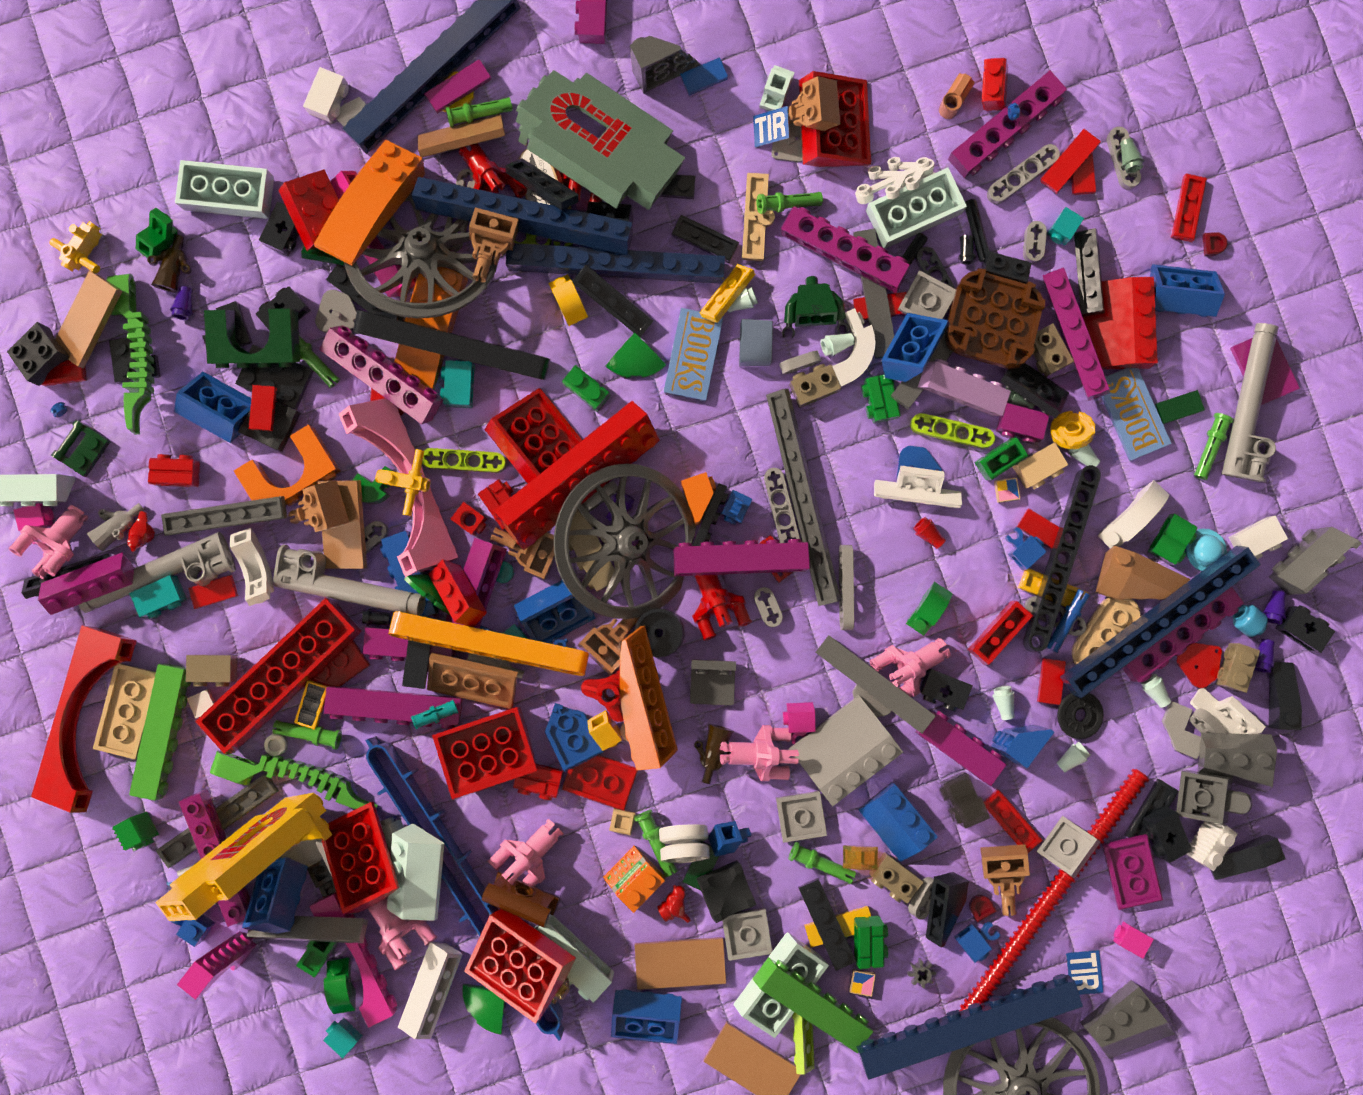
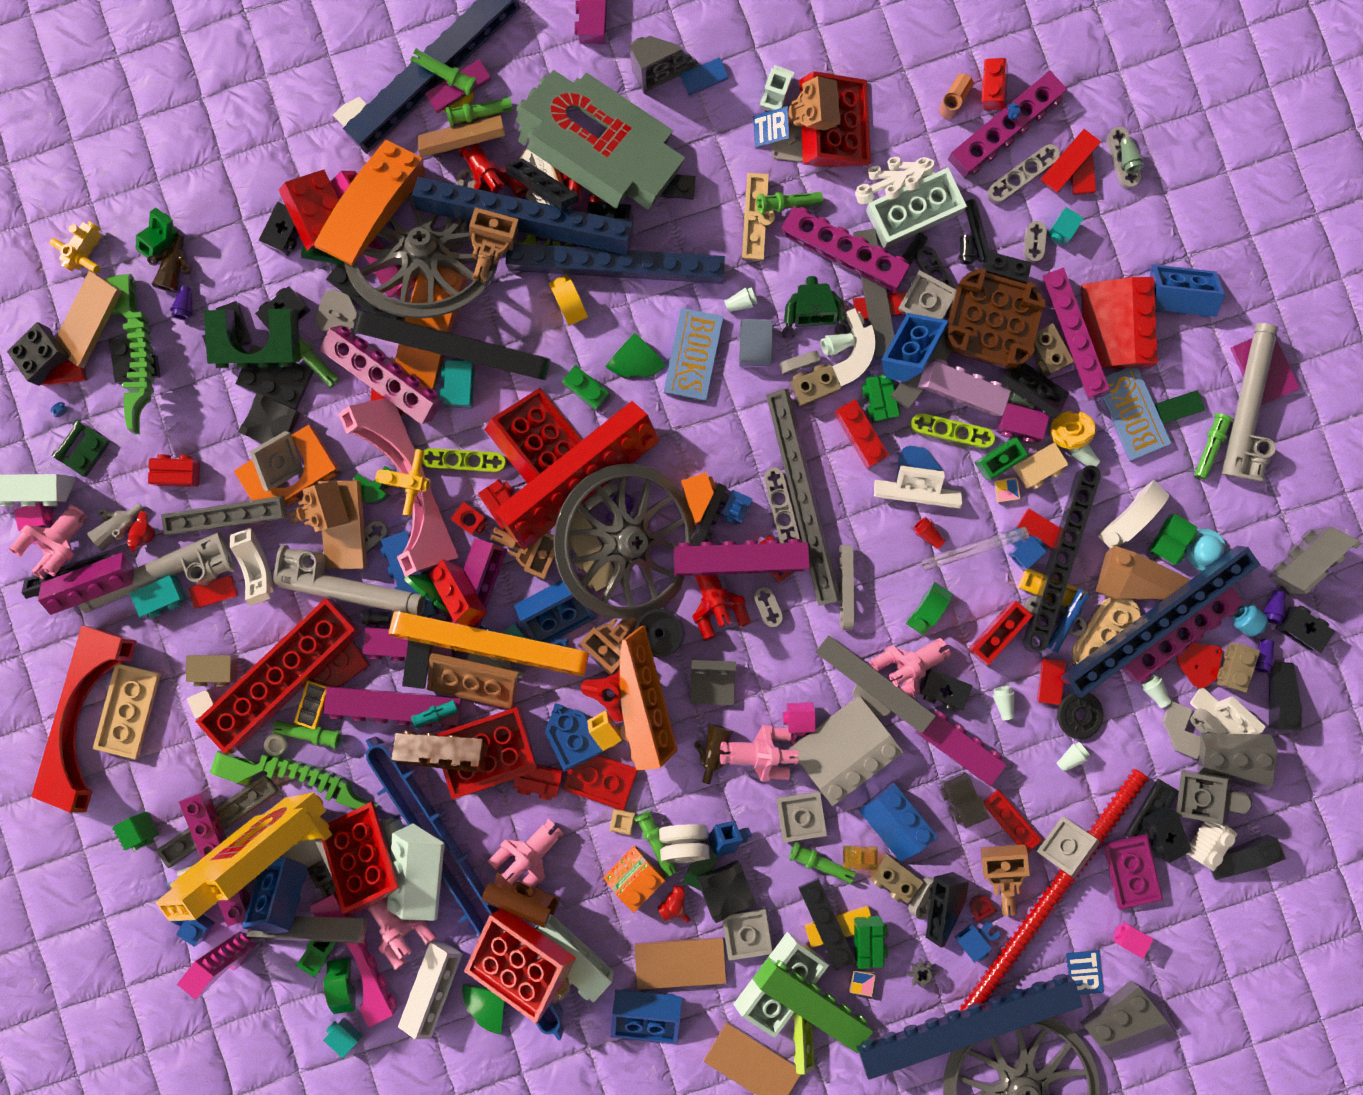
(160, 733): bright green brick -> none
(213, 406): blue slope -> none
(224, 189): light aqua brick -> none
(262, 408): red tile -> none
(276, 461): none -> light grey plate
(326, 95): white brick -> none
(440, 751): none -> wedge
(453, 76): none -> bright green pin
(506, 573): teal tile -> none
(612, 300): black plate -> none
(704, 238): black tile -> none
(727, 293): yellow tile -> none
(861, 434): none -> red brick
(975, 548): none -> clear axle
(1021, 743): blue slope -> none
(1089, 272): plate -> none
(1188, 207): red tile -> none
(1214, 243): dark red tile -> none
(1260, 536): white brick -> none

